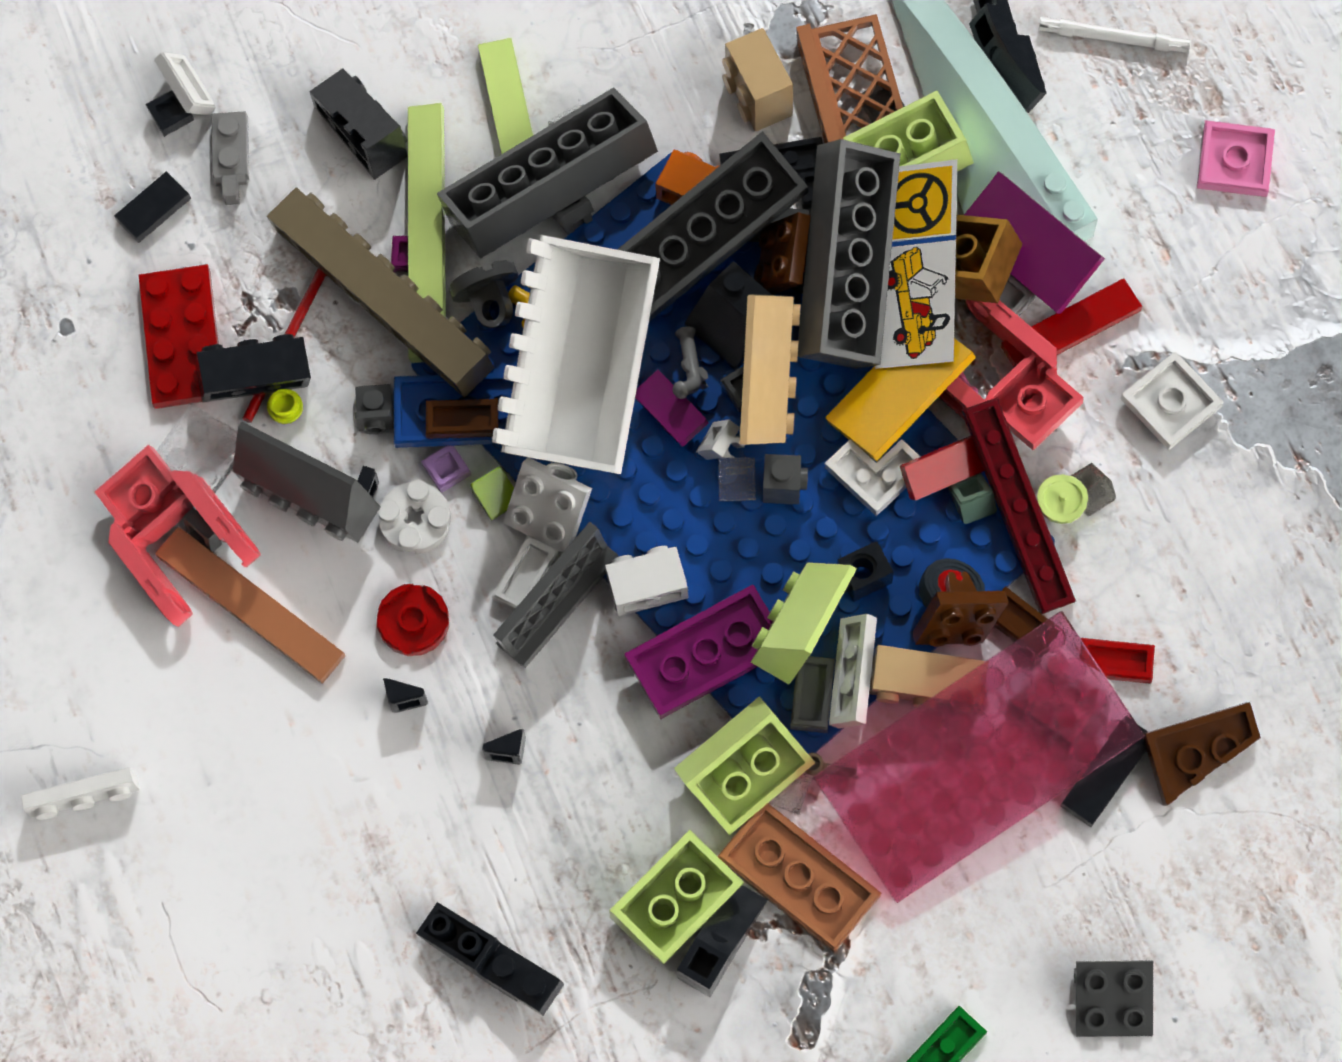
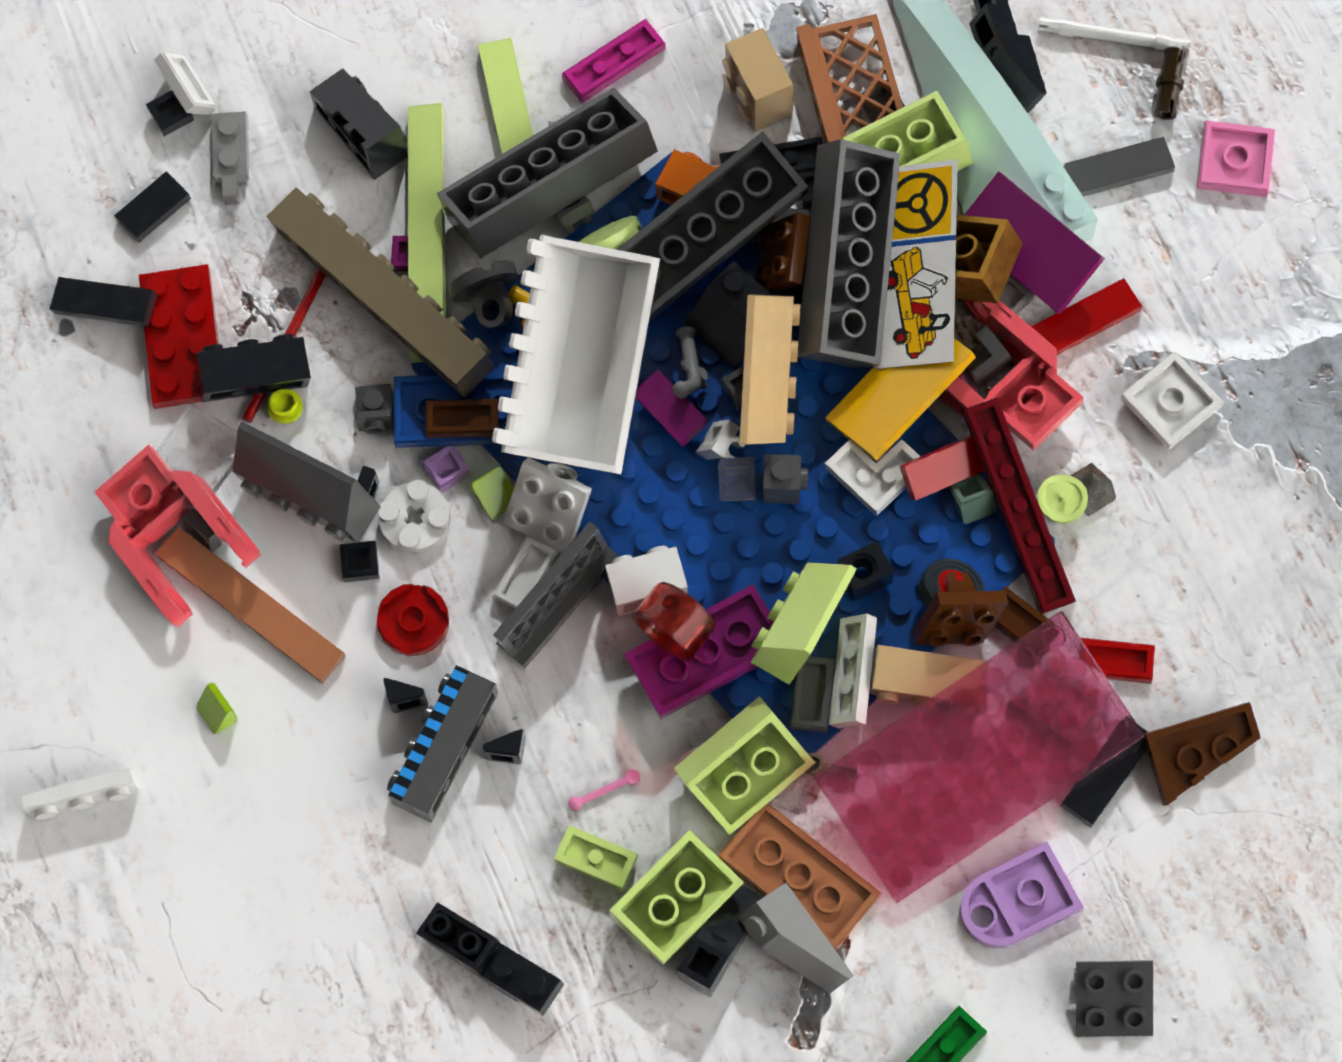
(103, 301): none -> black tile
(215, 709): none -> lime slope
(359, 561): none -> black tile
(443, 743): none -> dark grey brick
(595, 858): none -> yellowish green plate
(613, 60): none -> dark pink tile
(614, 234): none -> yellowish green tile
(632, 778): none -> bright pink hinge
(674, 621): none -> clear red piece
(791, 936): none -> light grey slope
(990, 357): none -> dark grey panel
(1022, 898): none -> lavender tile
(1121, 166): none -> dark grey tile
(1170, 83): none -> dark brown pin

